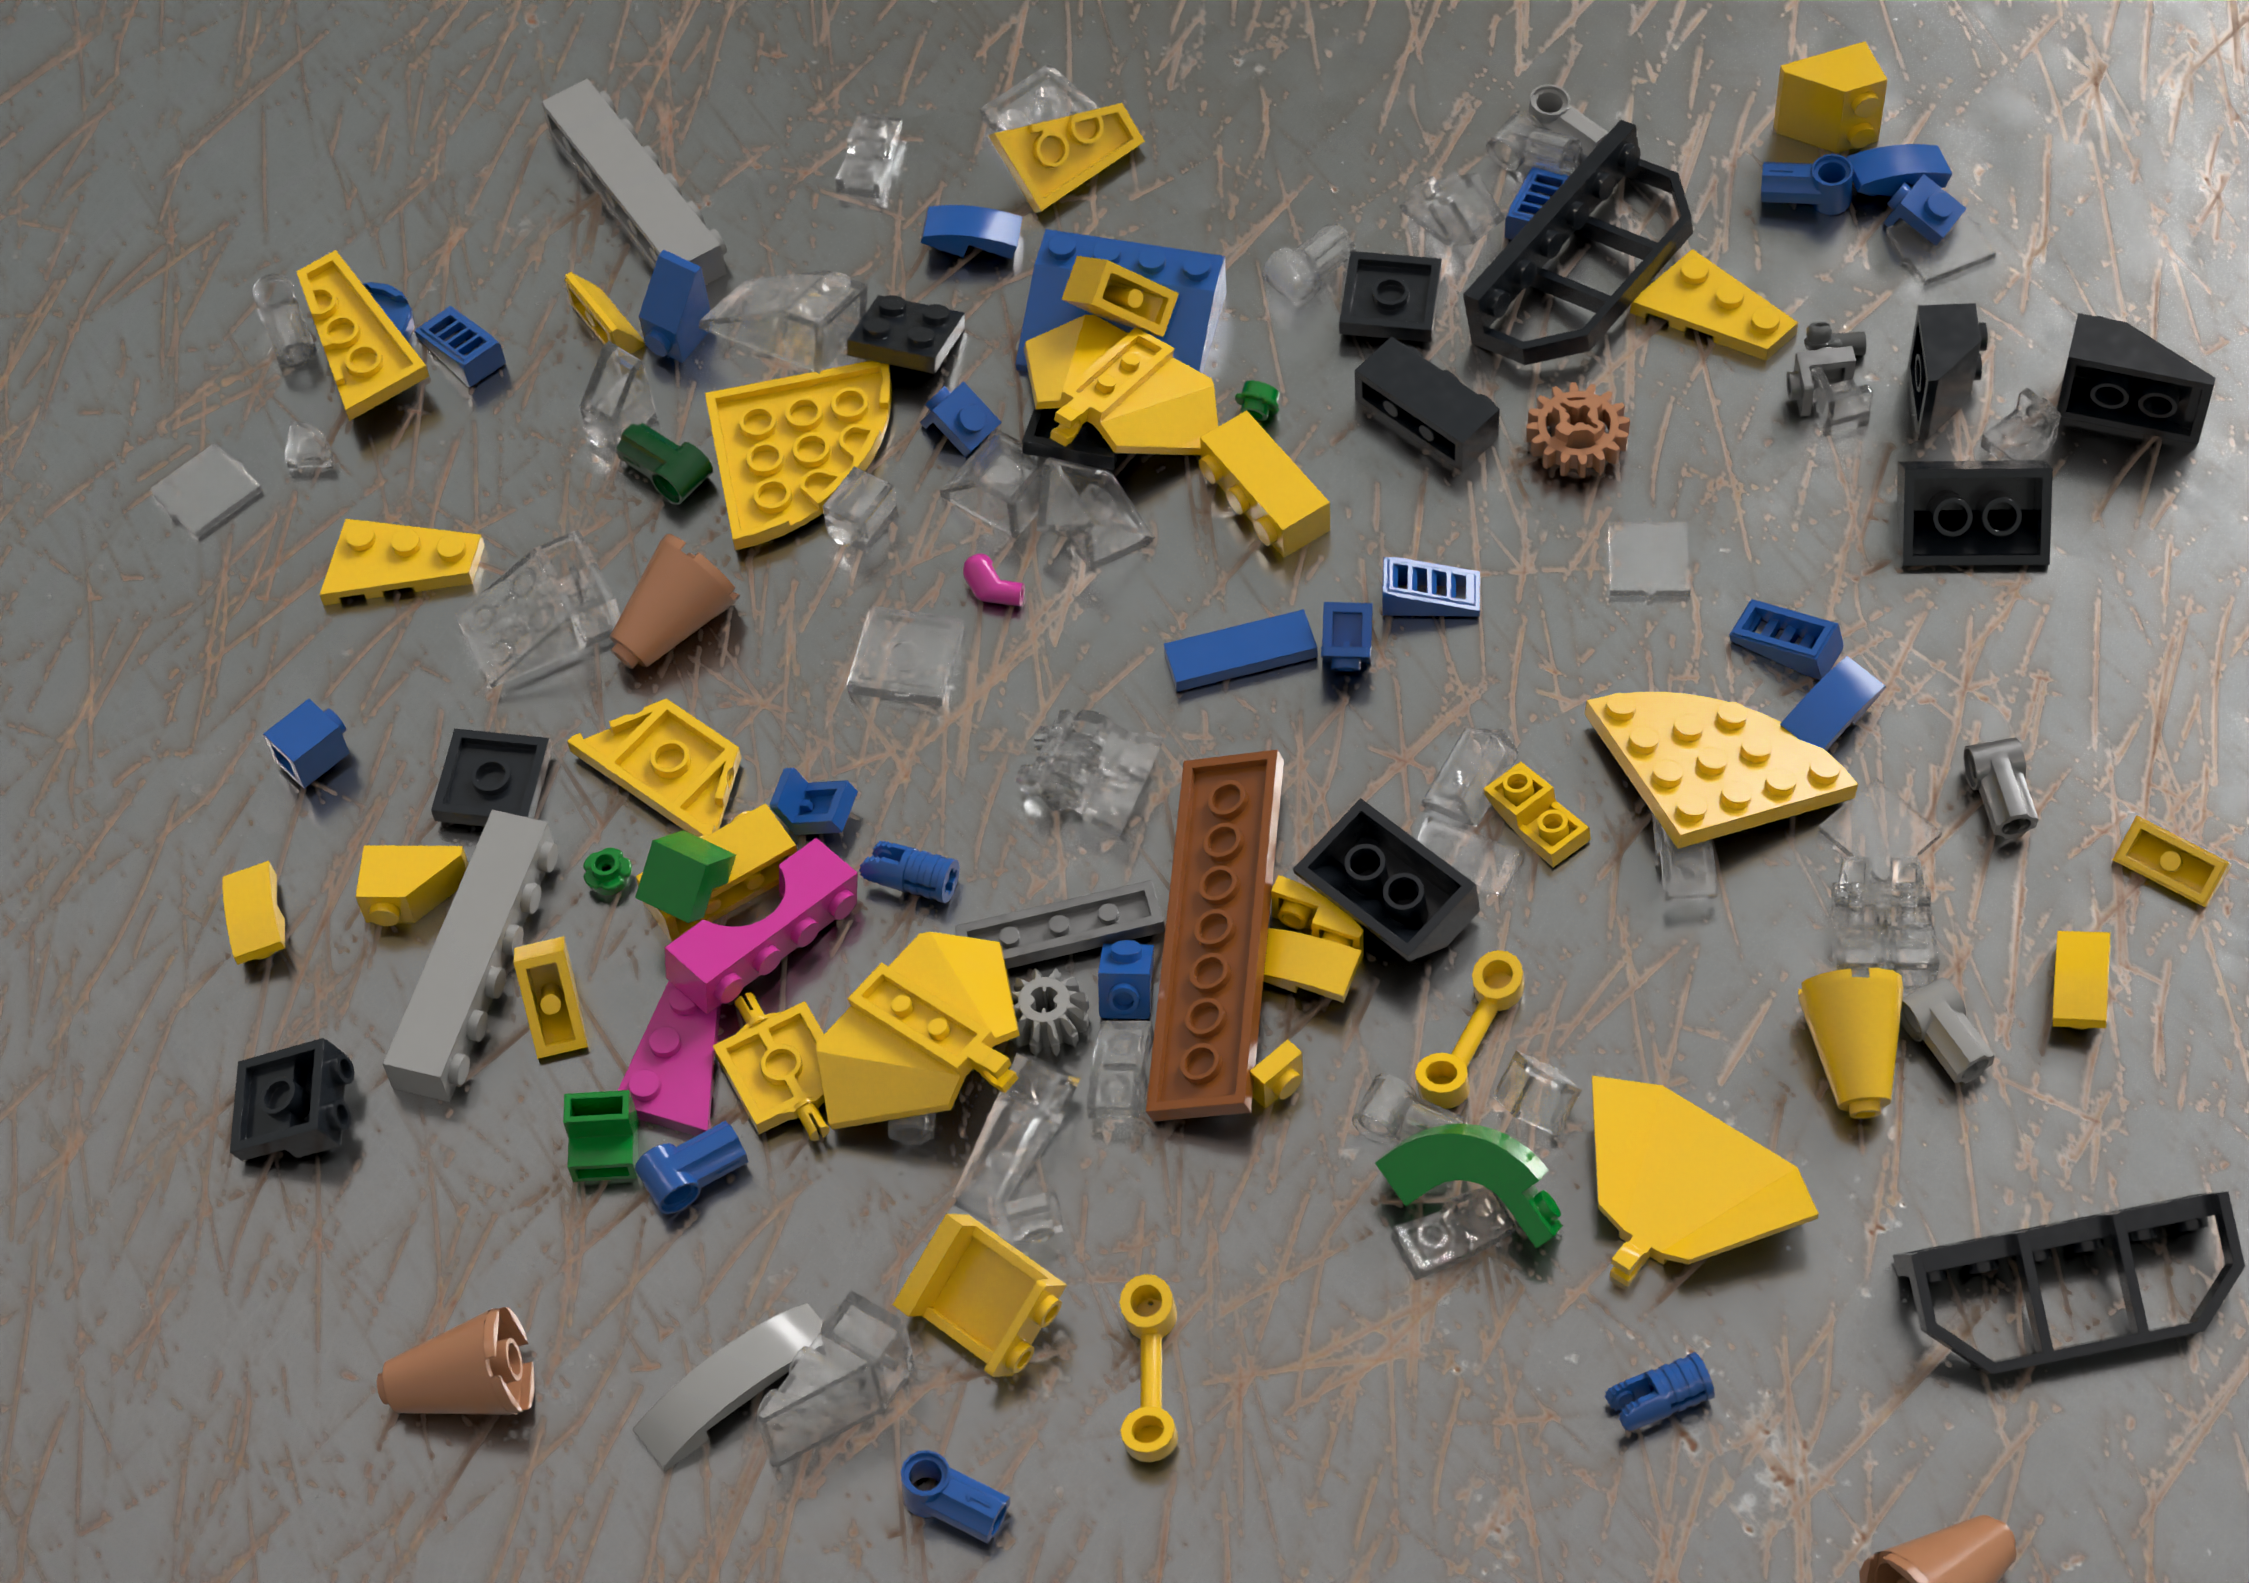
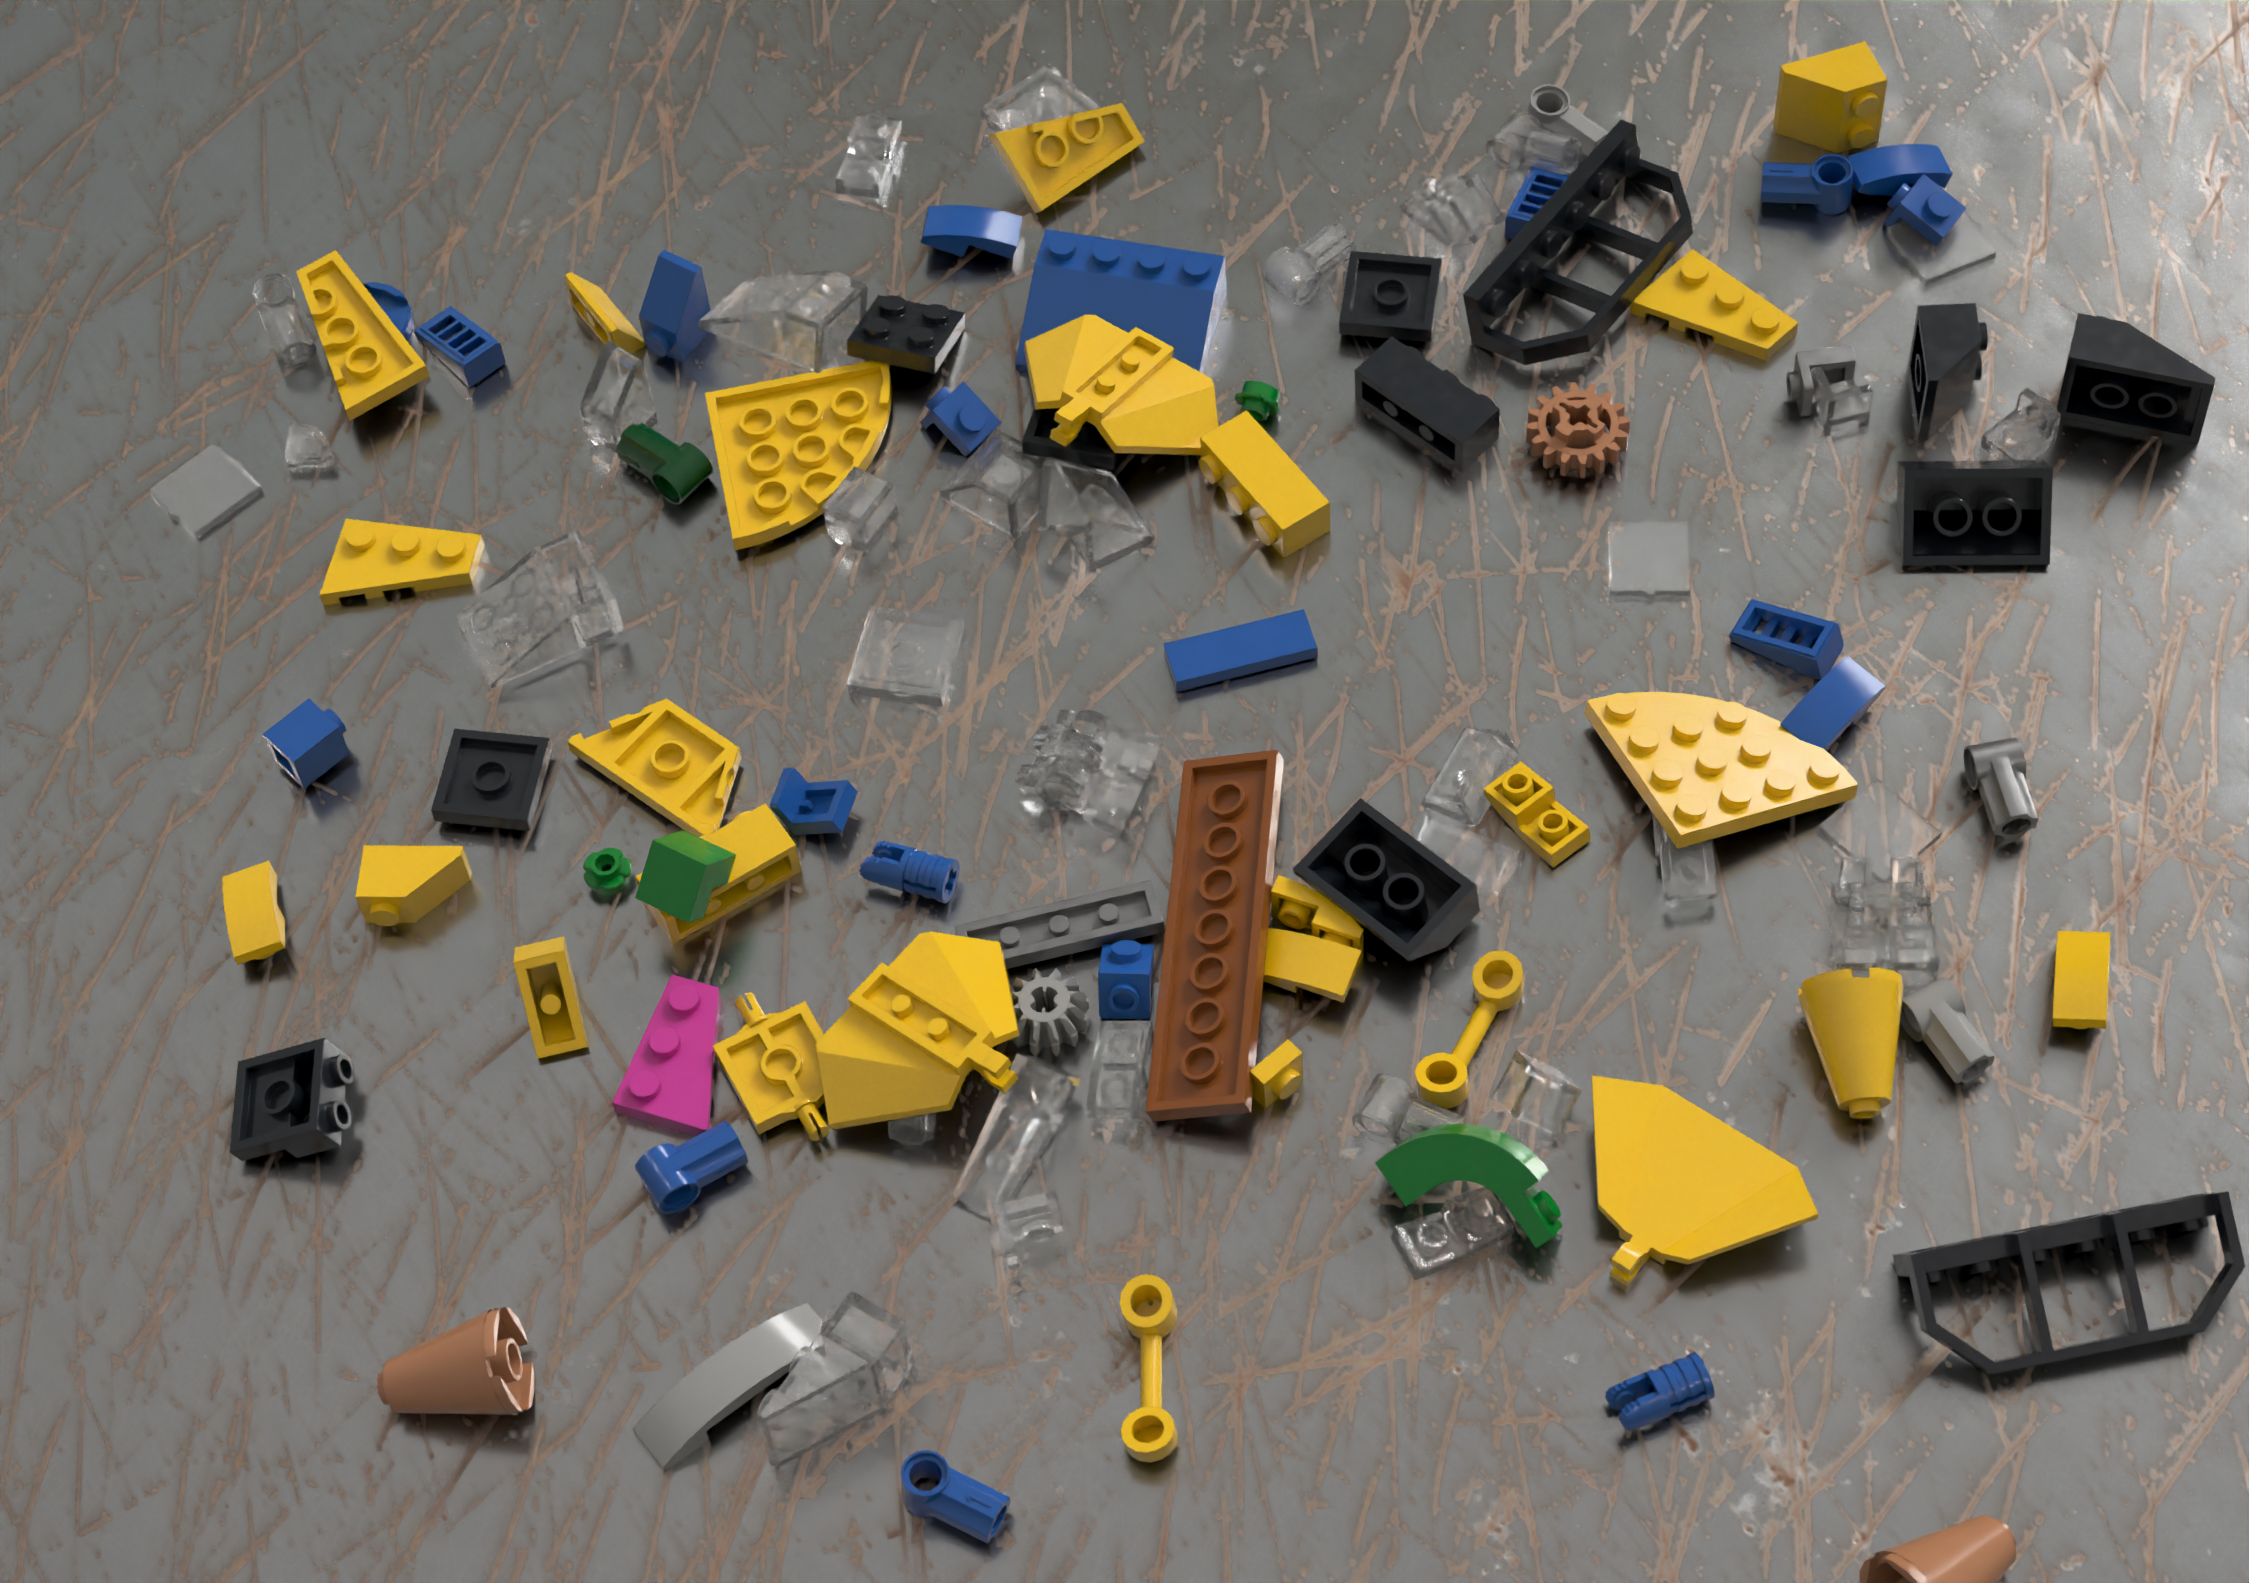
(471, 956): light grey brick -> none
(601, 1135): green piece -> none
(631, 179): light grey brick -> none
(669, 603): nougat cone -> none
(718, 960): dark pink arch -> none
(982, 1293): yellow panel -> none
(988, 586): dark pink arm -> none
(1119, 295): yellow slope -> none
(1347, 635): blue bracket -> none
(1419, 573): blue slope -> none
(1820, 336): dark grey arm -> none
(2172, 861): yellow slope -> none

